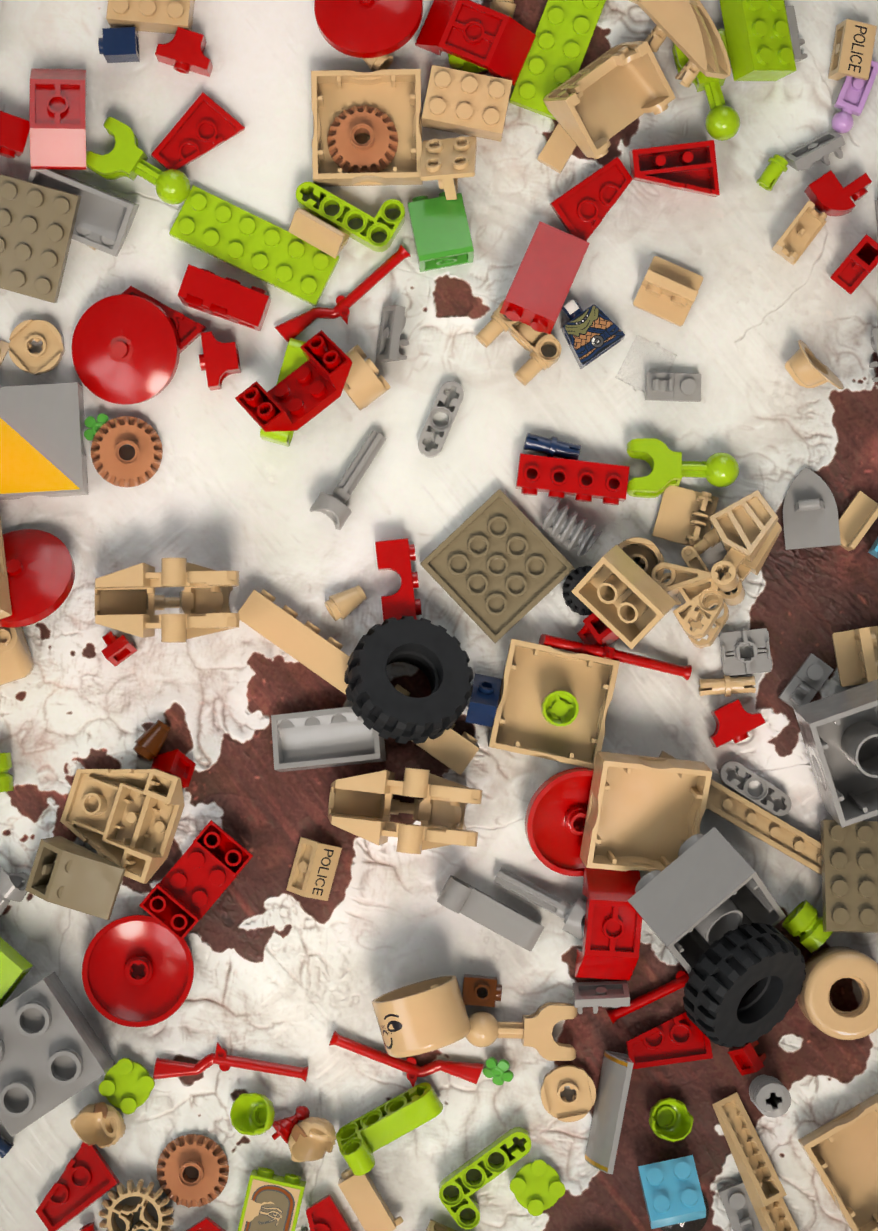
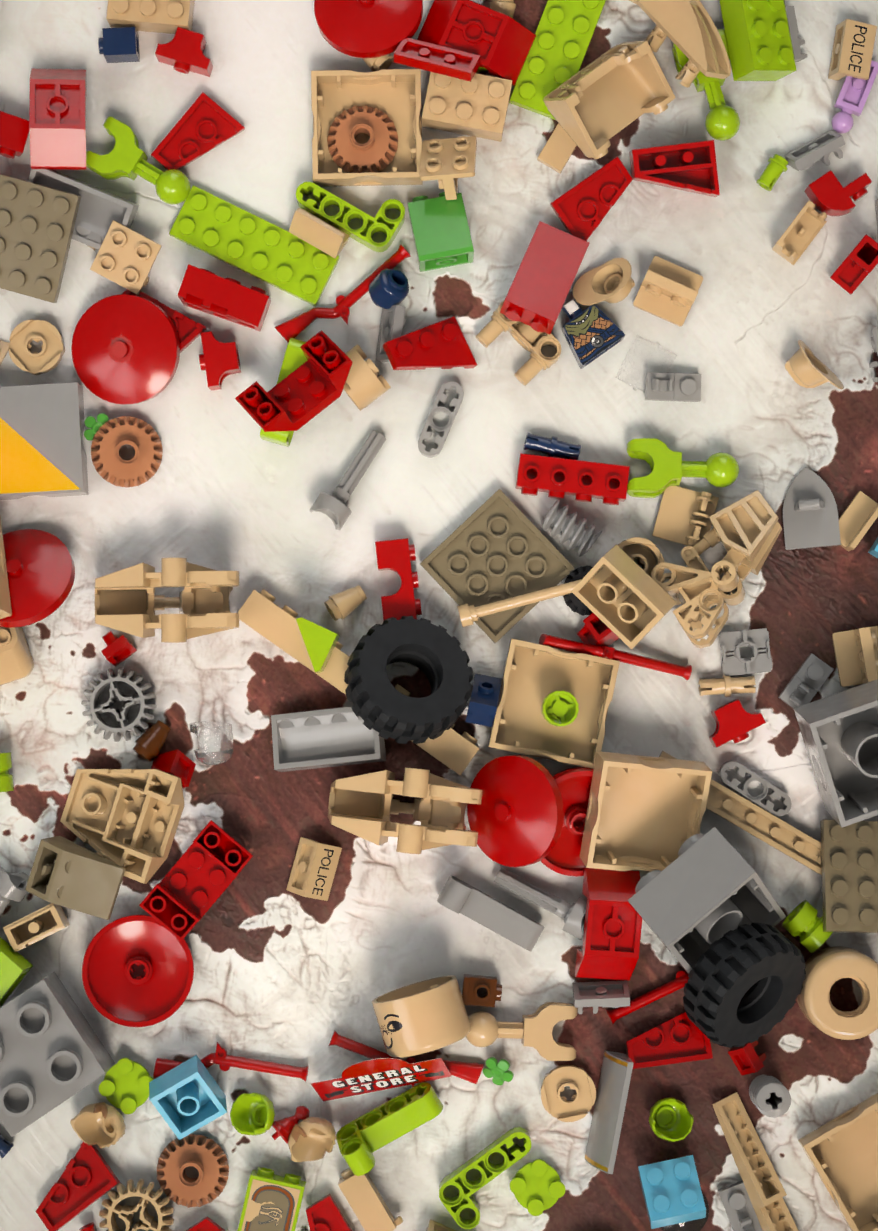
(36, 926): none -> tan brick
(115, 692): none -> light grey gear
(126, 257): none -> tan hinge
(187, 1097): none -> medium azure brick
(214, 742): none -> clear helmet
(318, 642): none -> lime slope
(380, 1075): none -> red sticker
(389, 288): none -> dark blue head
(433, 346): none -> red wing
(437, 59): none -> red plate
(470, 614): none -> tan piece
(518, 811): none -> red dish
(605, 283): none -> tan piece

